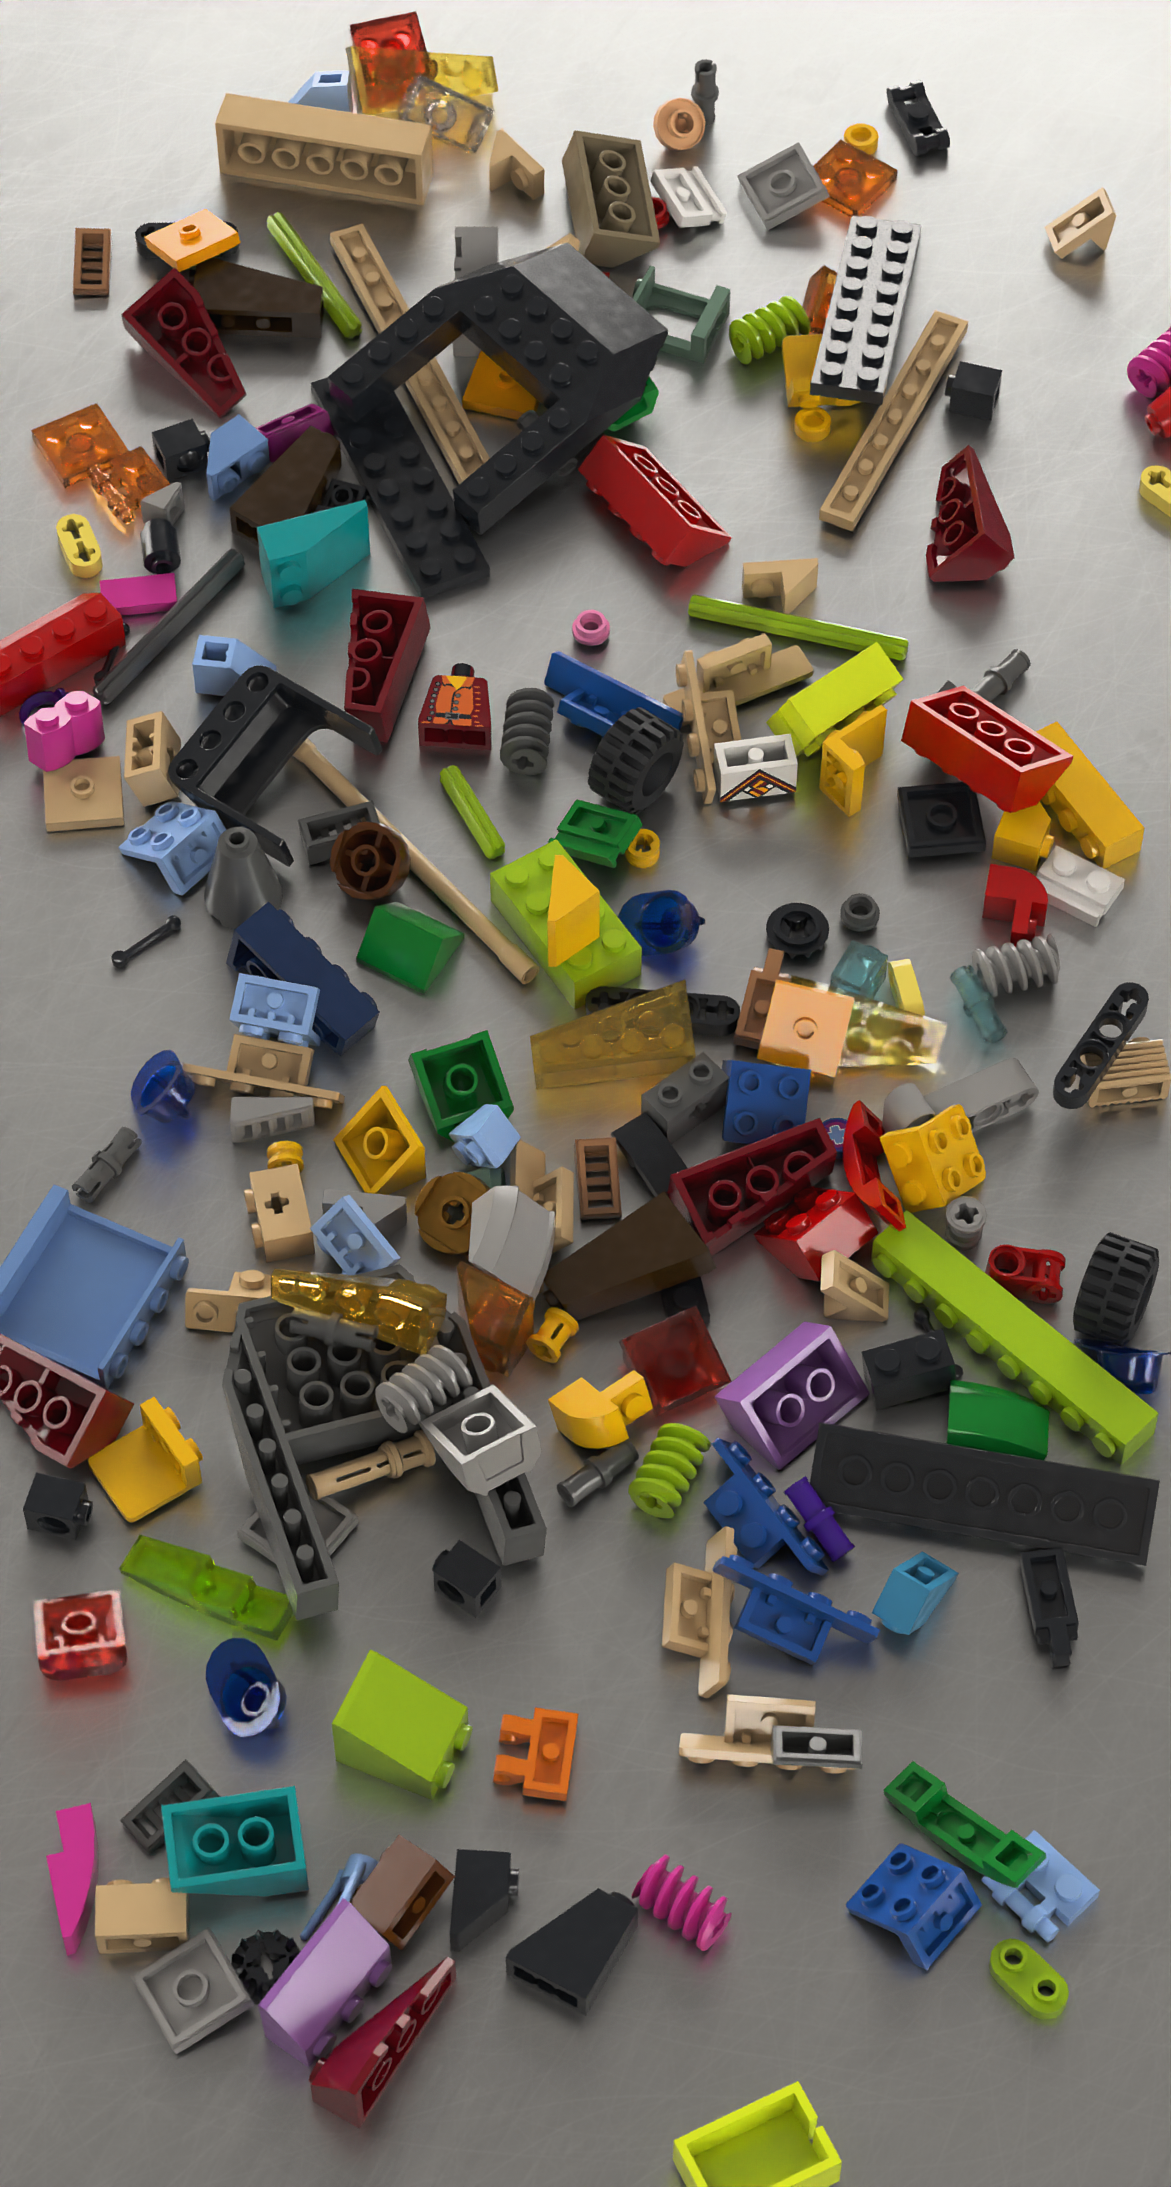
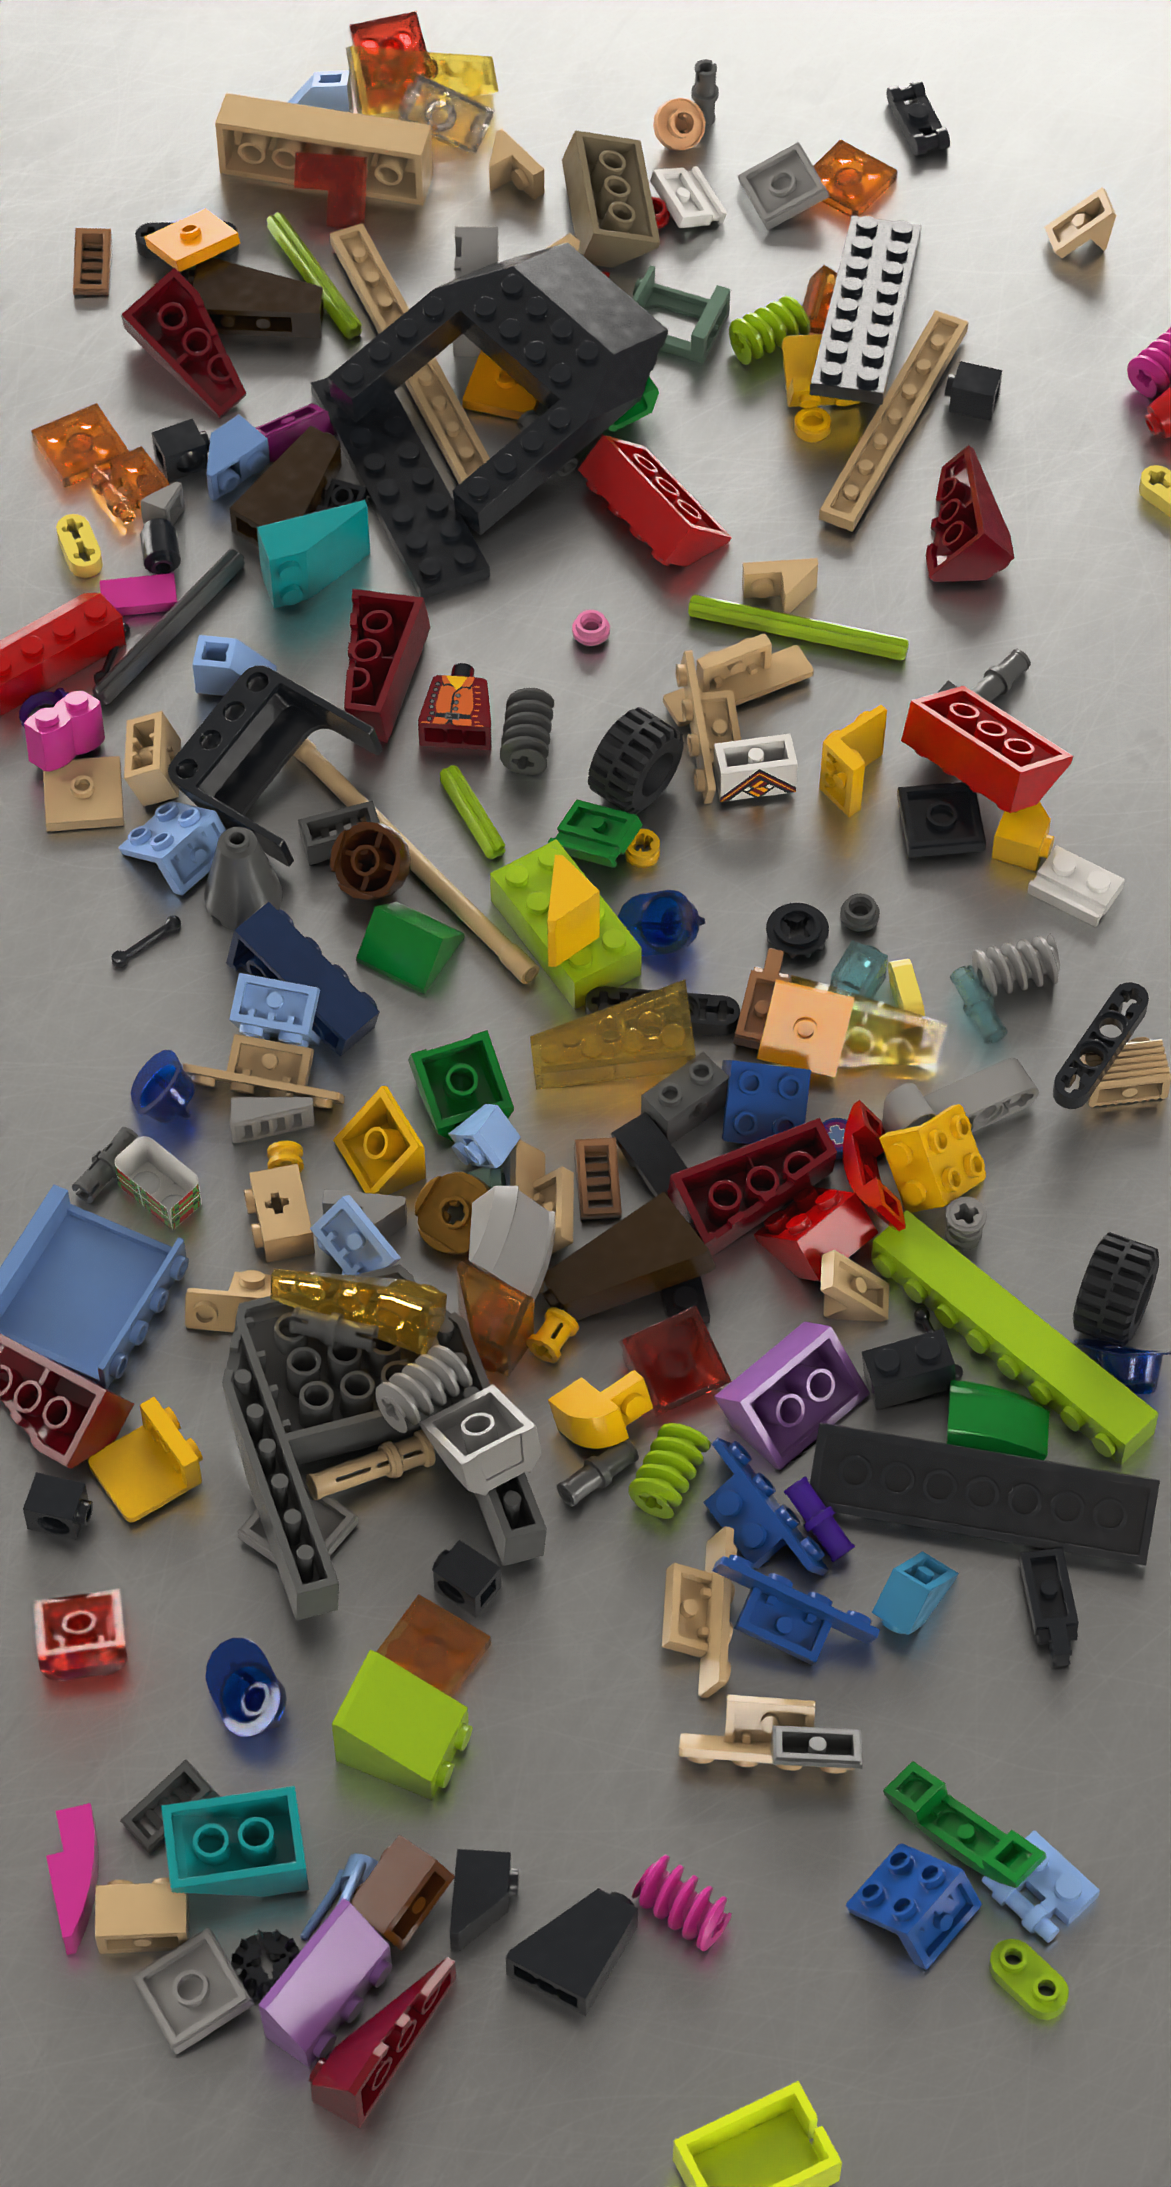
(148, 1155): none -> white piece
(207, 1588): clear neon green slope -> none
(343, 179): none -> clear red plate
(435, 1645): none -> clear orange plate
(549, 1754): orange plate -> none
(597, 699): blue bracket -> none
(836, 700): neon yellow piece -> none
(862, 137): yellow tile -> none
(1016, 898): red brick -> none
(1027, 1272): red piece -> none
(1091, 807): yellow brick -> none

